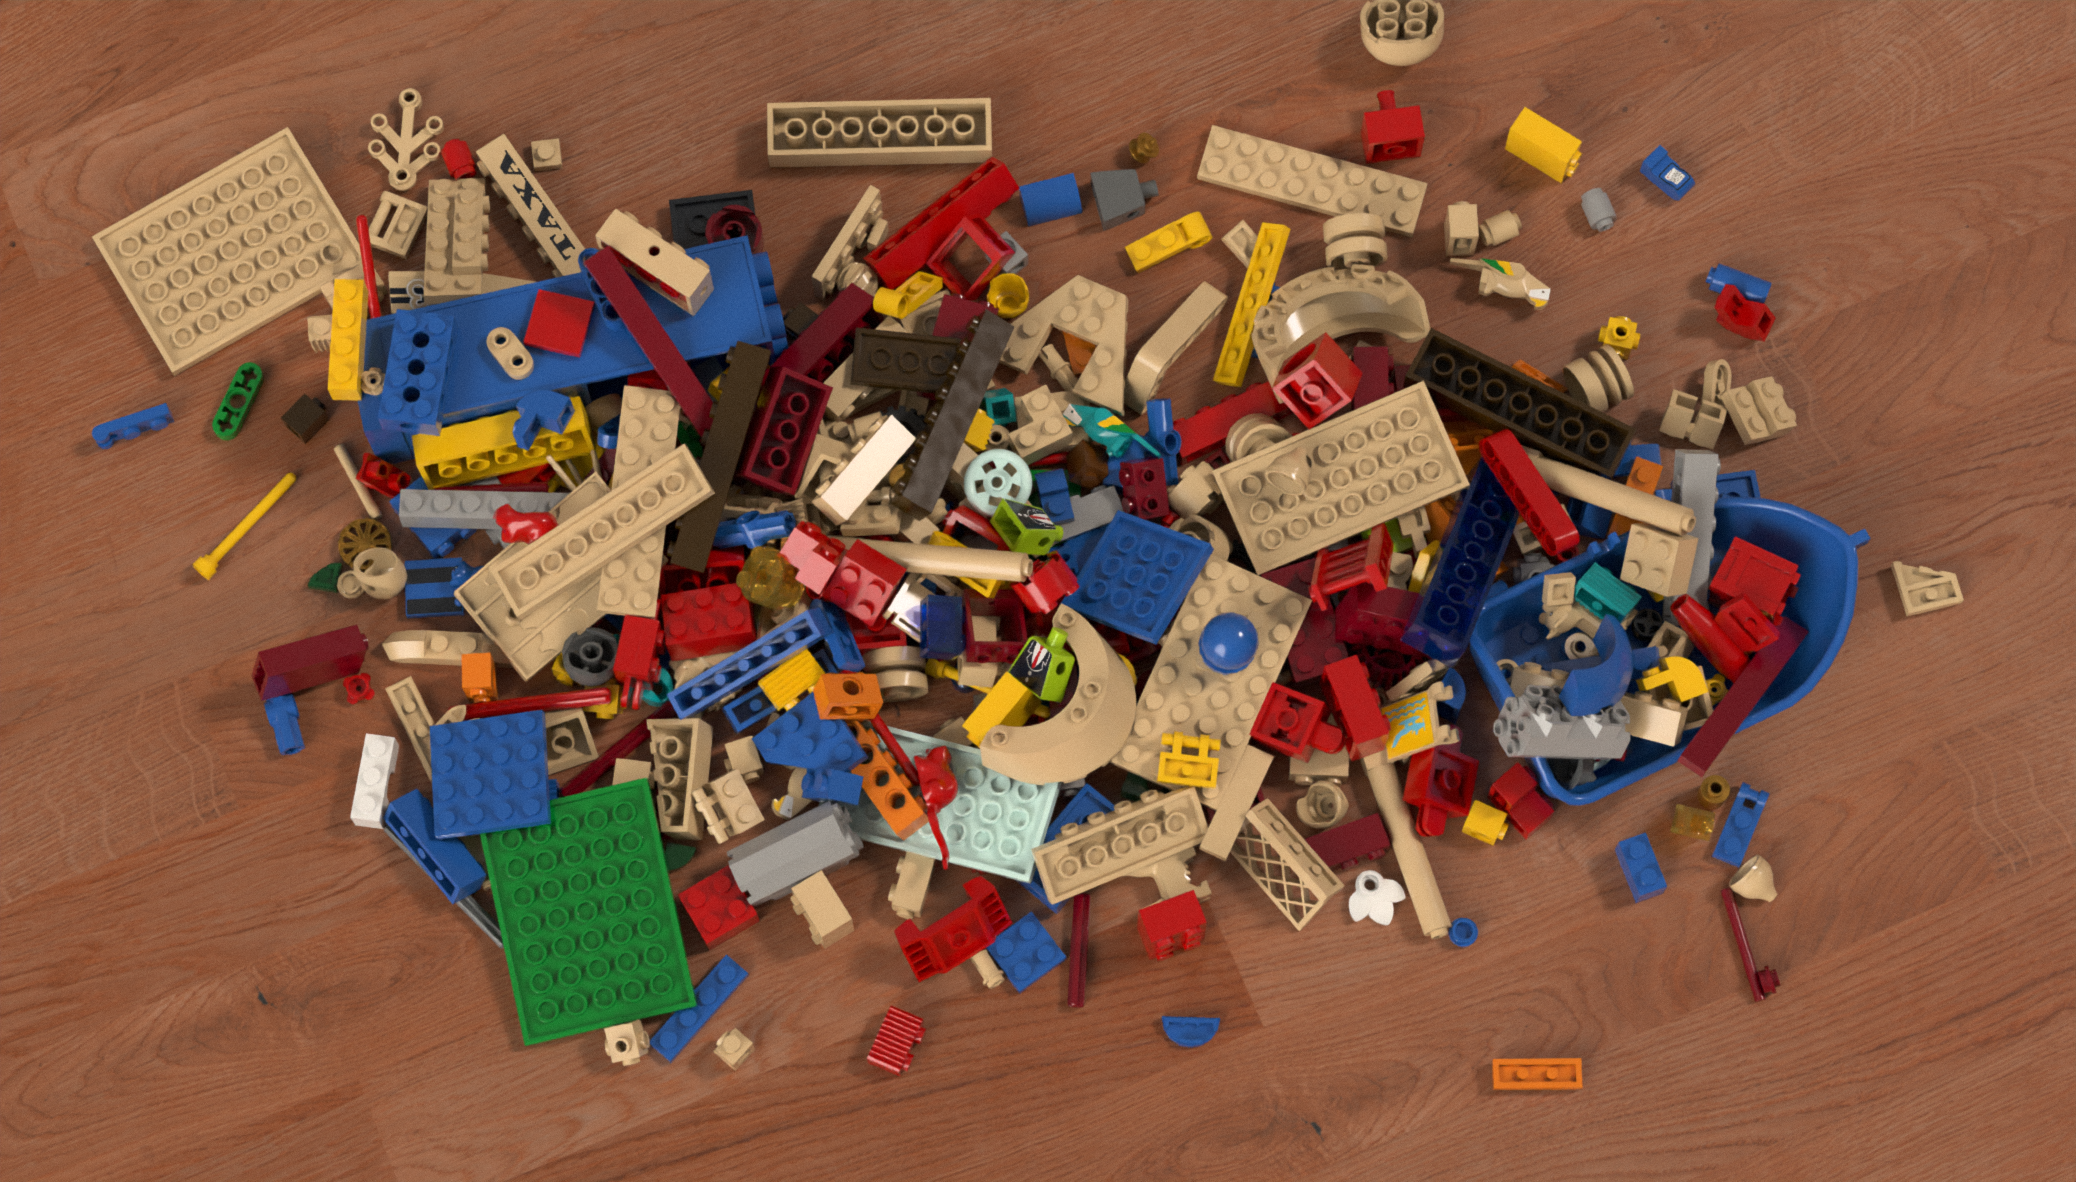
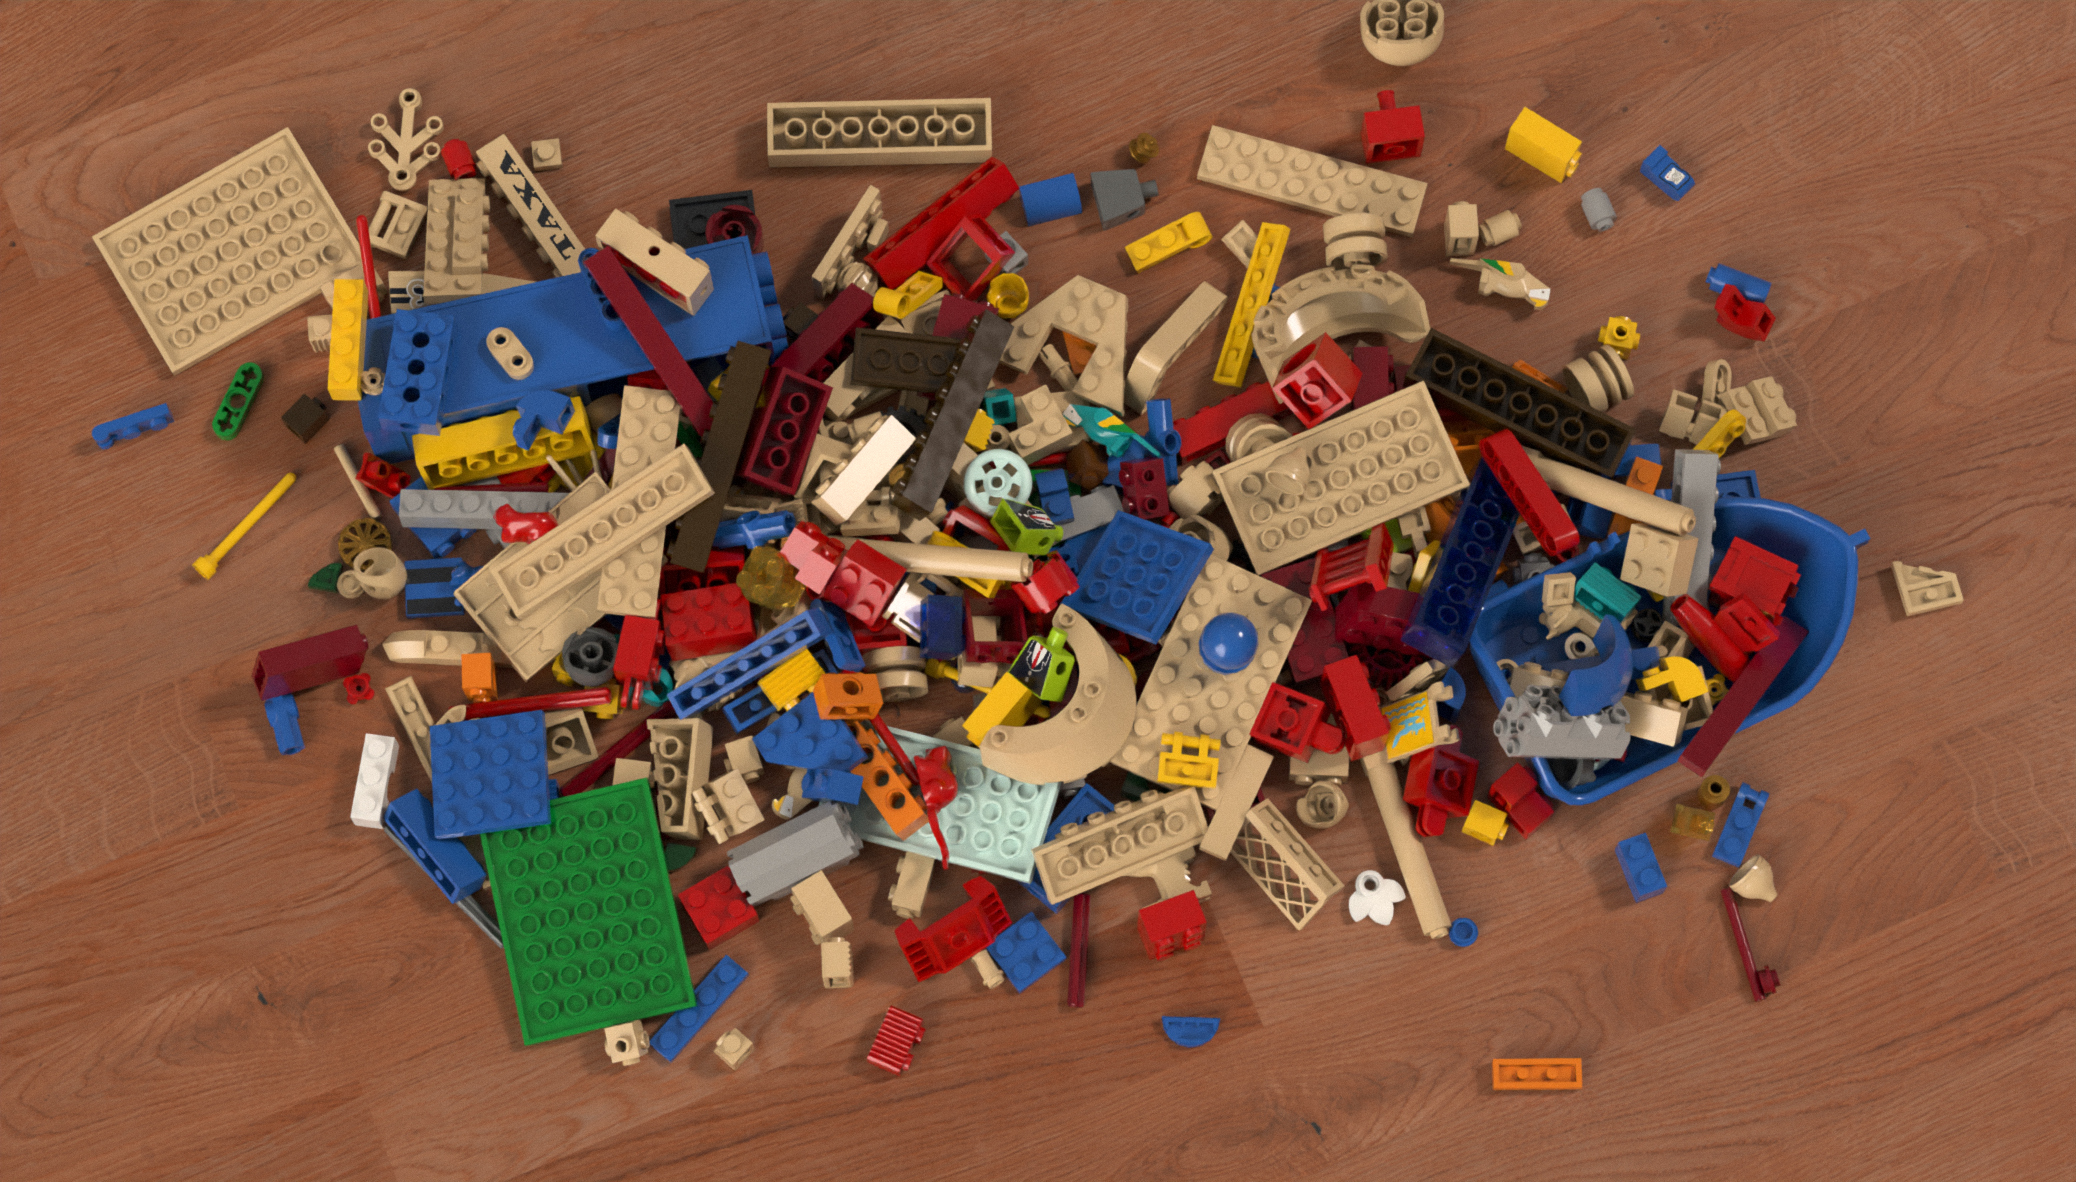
(559, 323): red tile -> none
(837, 963): none -> tan brick
(1351, 843): dark red brick -> none
(1723, 433): none -> yellow plate

